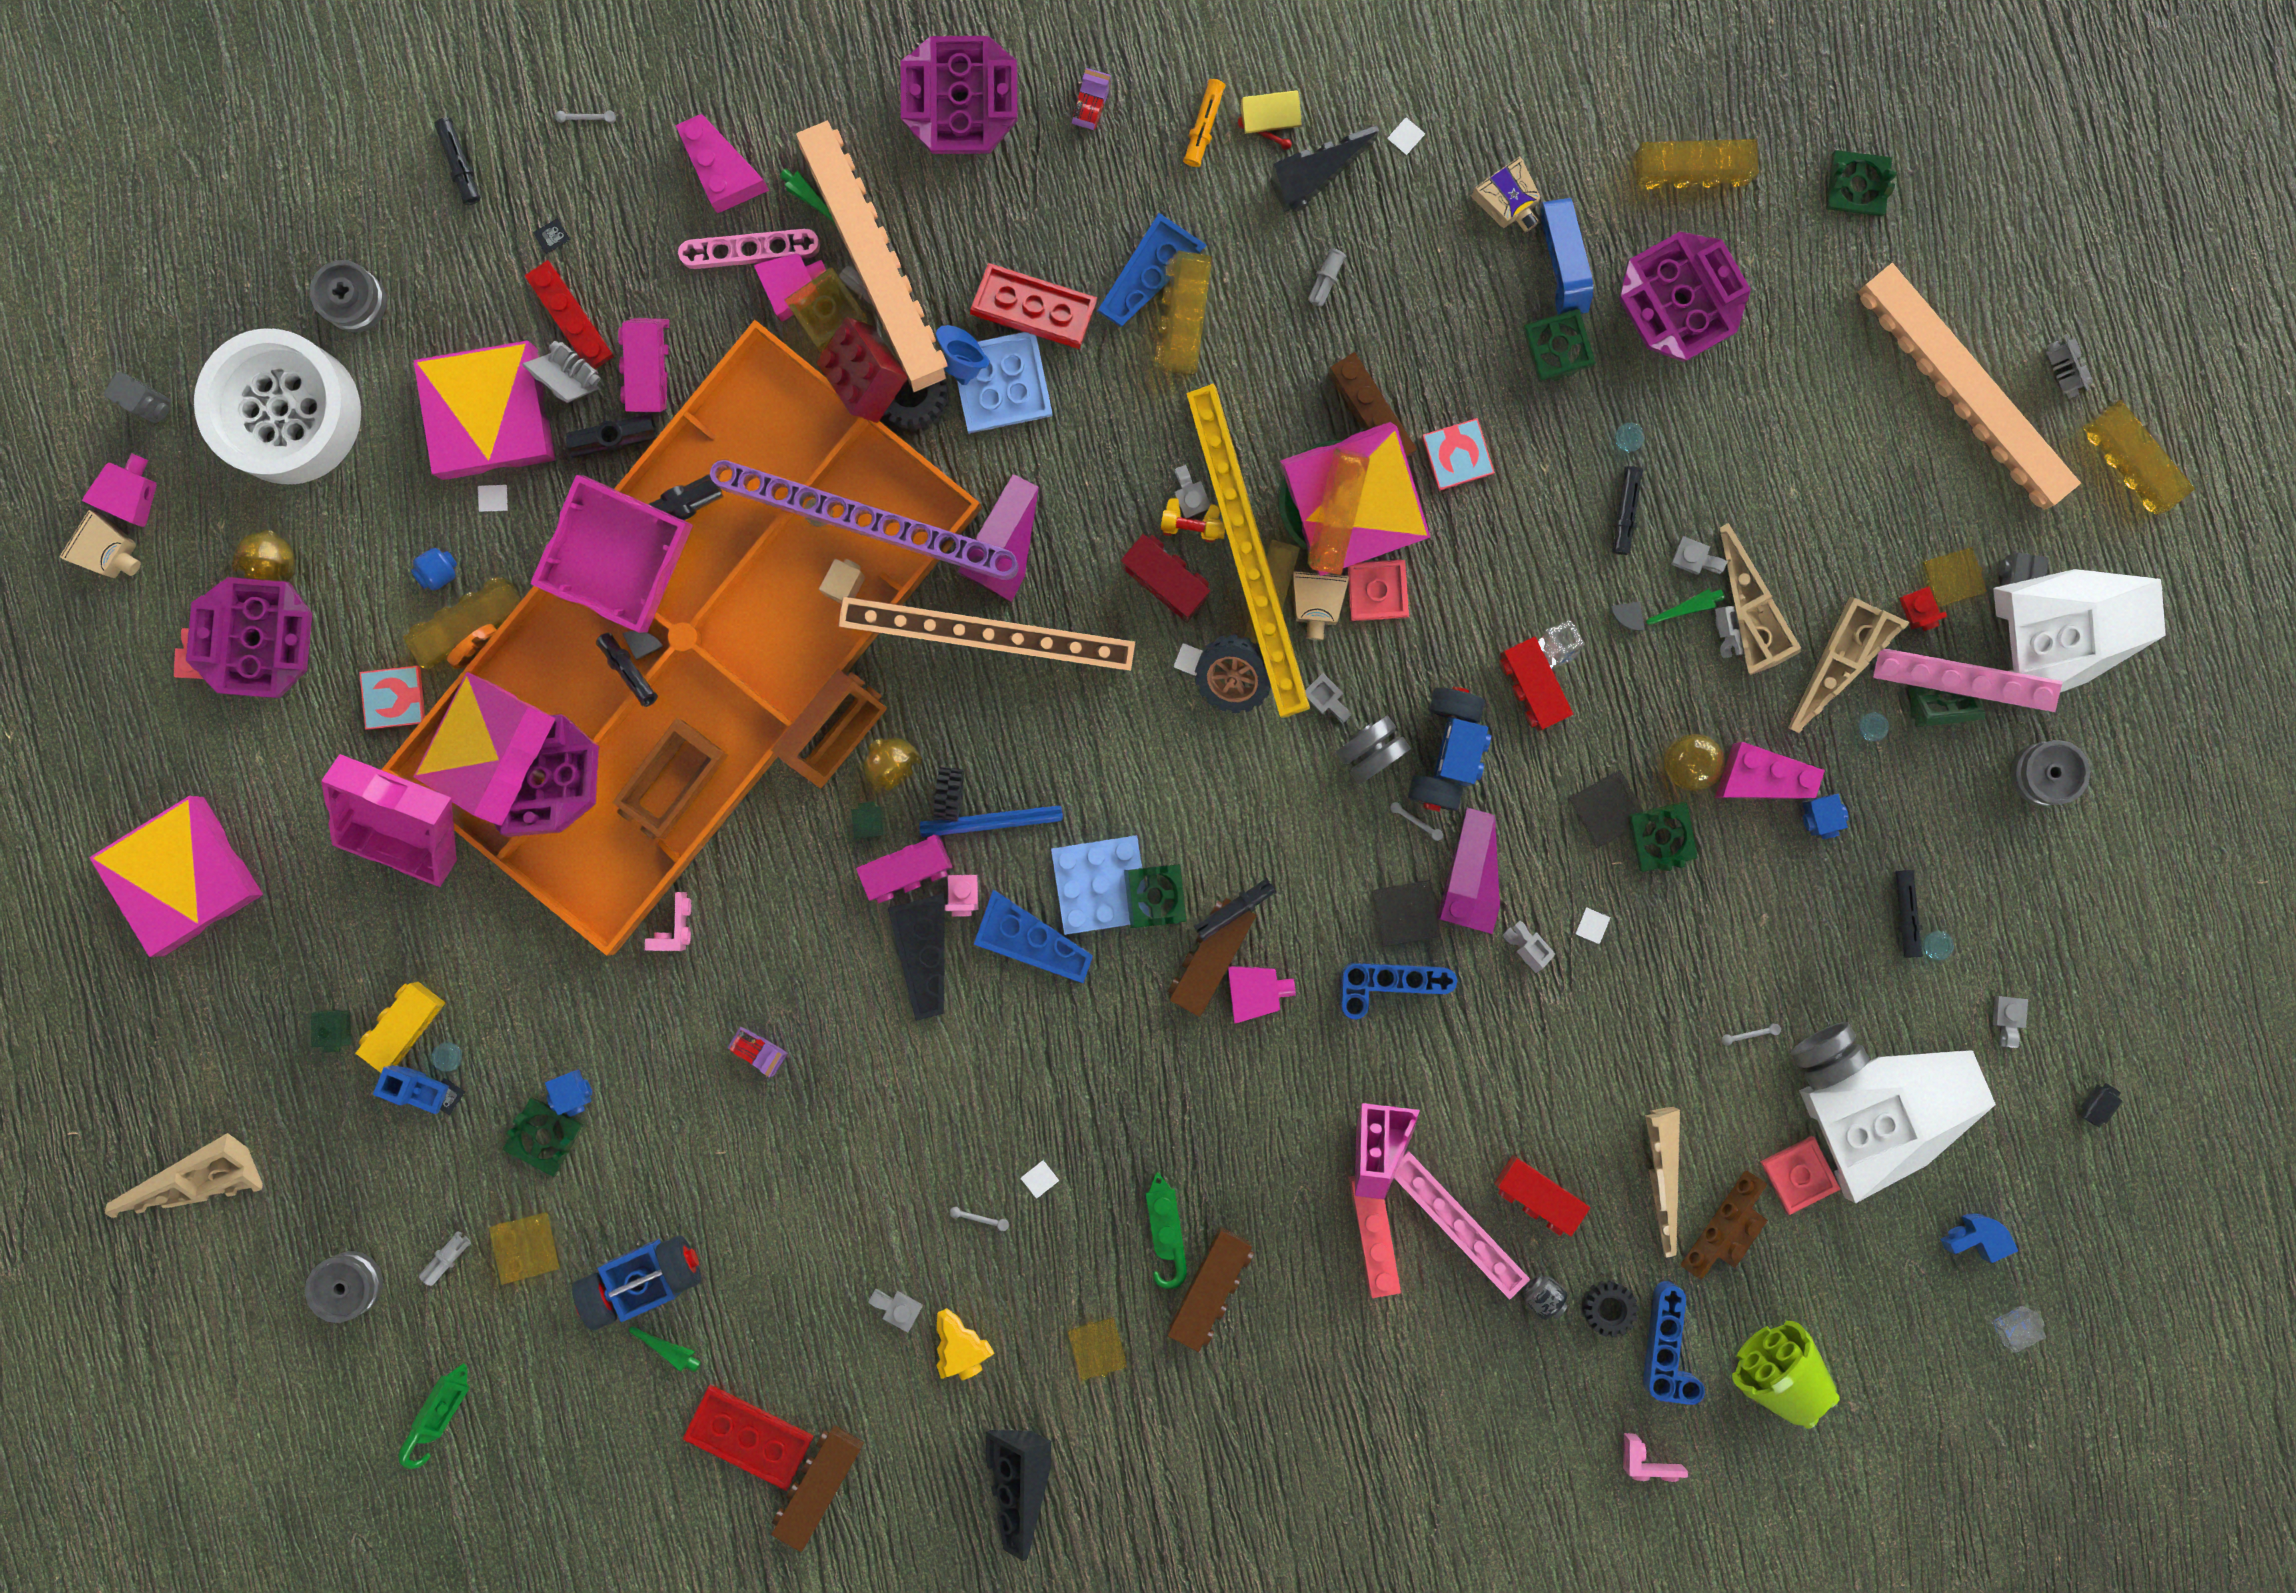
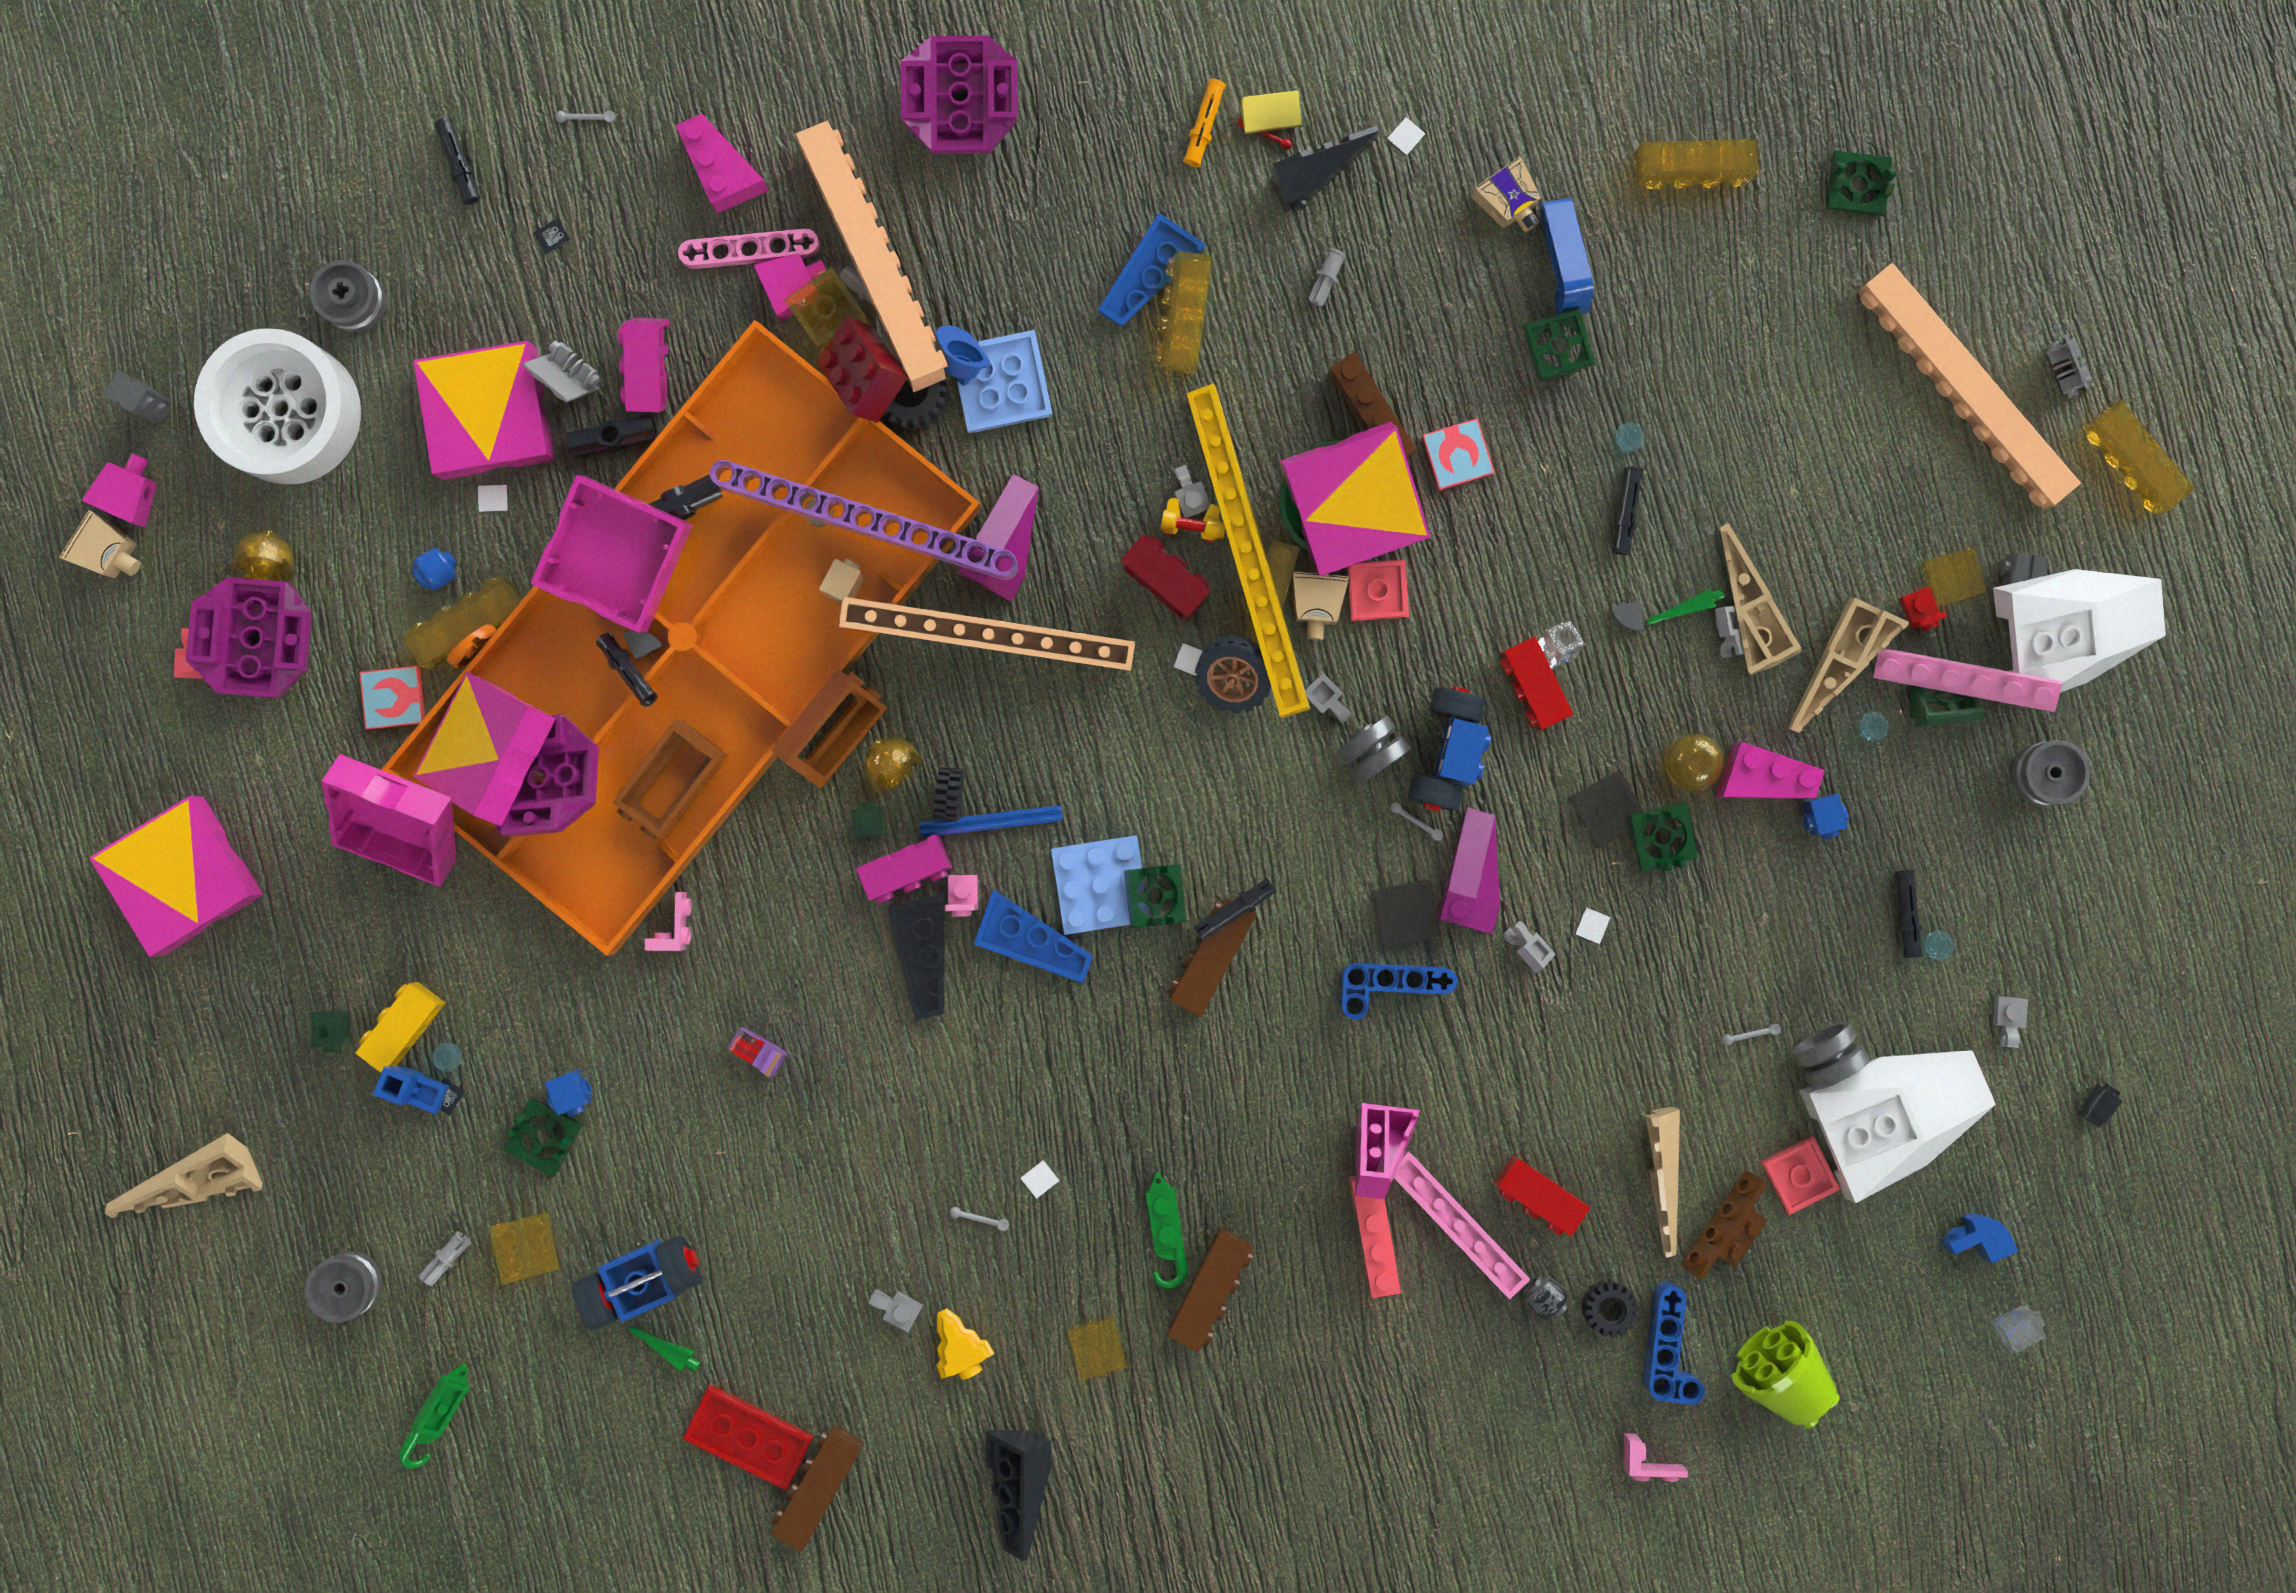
(569, 315): red plate -> none
(800, 188): green piece -> none
(1033, 306): tile -> none
(1091, 99): leg -> none
(1256, 991): dark pink torso -> none
(1338, 511): clear yellow brick -> none
(1693, 557): light grey plate -> none
(1706, 277): magenta piece -> none

